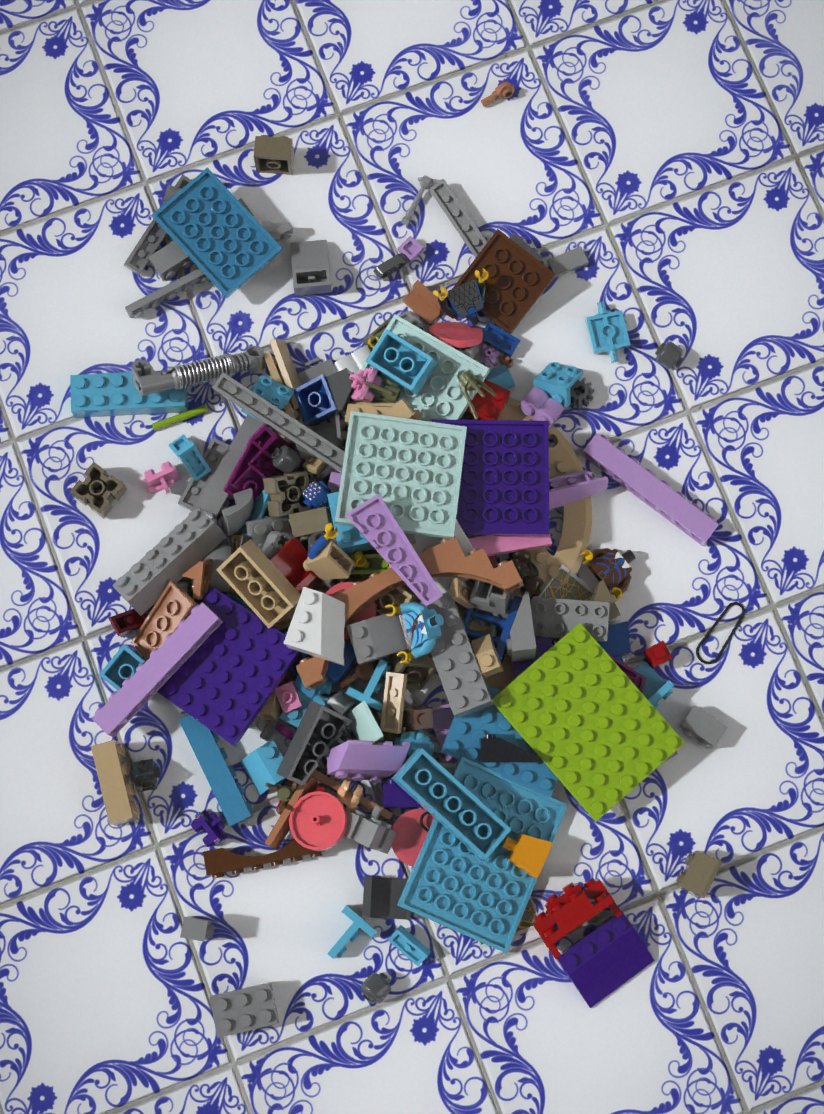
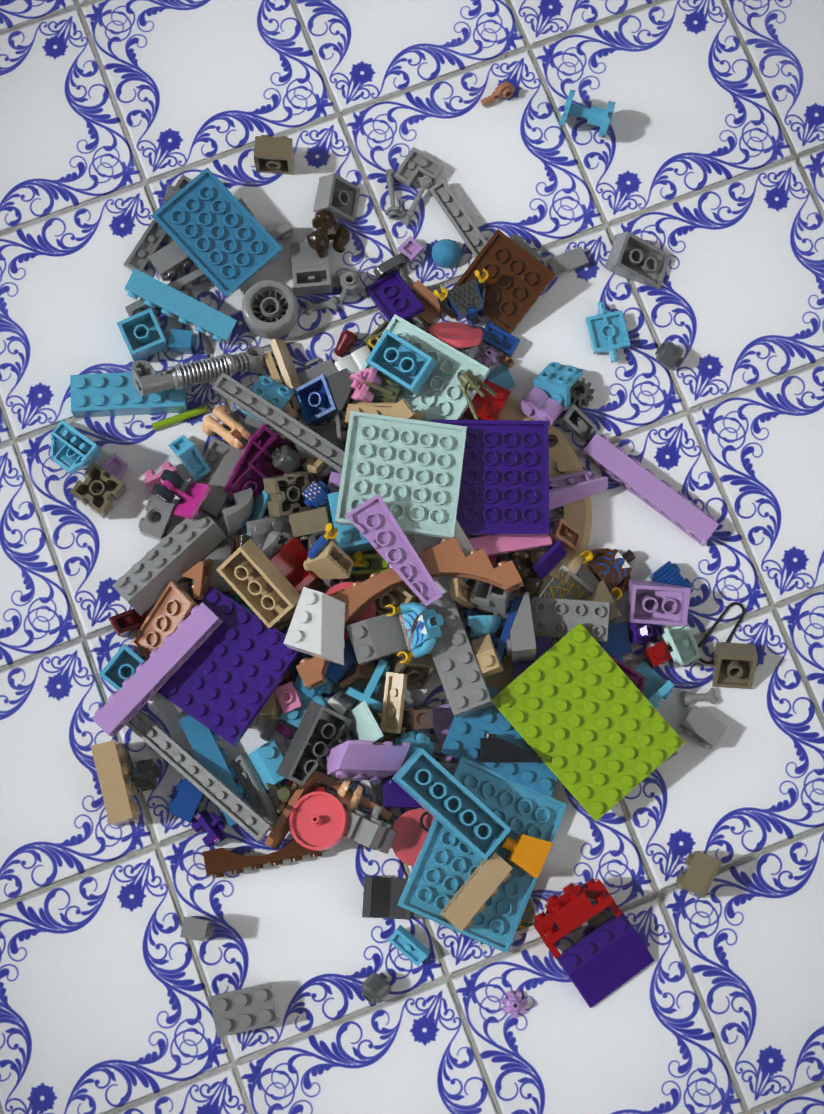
(72, 449): none -> medium azure wedge
(115, 466): none -> lavender plate
(142, 335): none -> medium azure brick
(158, 529): none -> light grey brick
(179, 305): none -> medium azure brick
(182, 341): none -> dark azure brick
(186, 802): none -> blue brick
(189, 501): none -> dark pink plate
(199, 776): none -> light grey plate
(224, 414): none -> light nougat piece
(254, 788): none -> light grey tile
(266, 296): none -> light grey wheel
(311, 307): none -> light grey piece
(327, 229): none -> dark brown animal
(338, 197): none -> light grey slope
(345, 343): none -> dark red cone
(349, 285): none -> light grey brick
(351, 933): medium azure bracket -> none
(392, 212): none -> light grey piece
(394, 297): none -> dark purple tile
(415, 164): none -> light grey plate
(446, 253): none -> dark azure piece
(476, 891): none -> tan brick
(483, 625): none -> medium azure brick
(514, 999): none -> lavender plant
(549, 560): none -> dark purple slope
(566, 534): none -> nougat slope
(578, 423): none -> dark grey slope
(595, 115): none -> medium azure piece
(637, 260): none -> light grey slope
(644, 633): none -> dark purple hips
(657, 603): none -> lavender slope
(670, 574): none -> blue brick
(683, 644): none -> light aqua bracket
(688, 698): none -> light grey piece
(734, 665): none -> dark tan slope

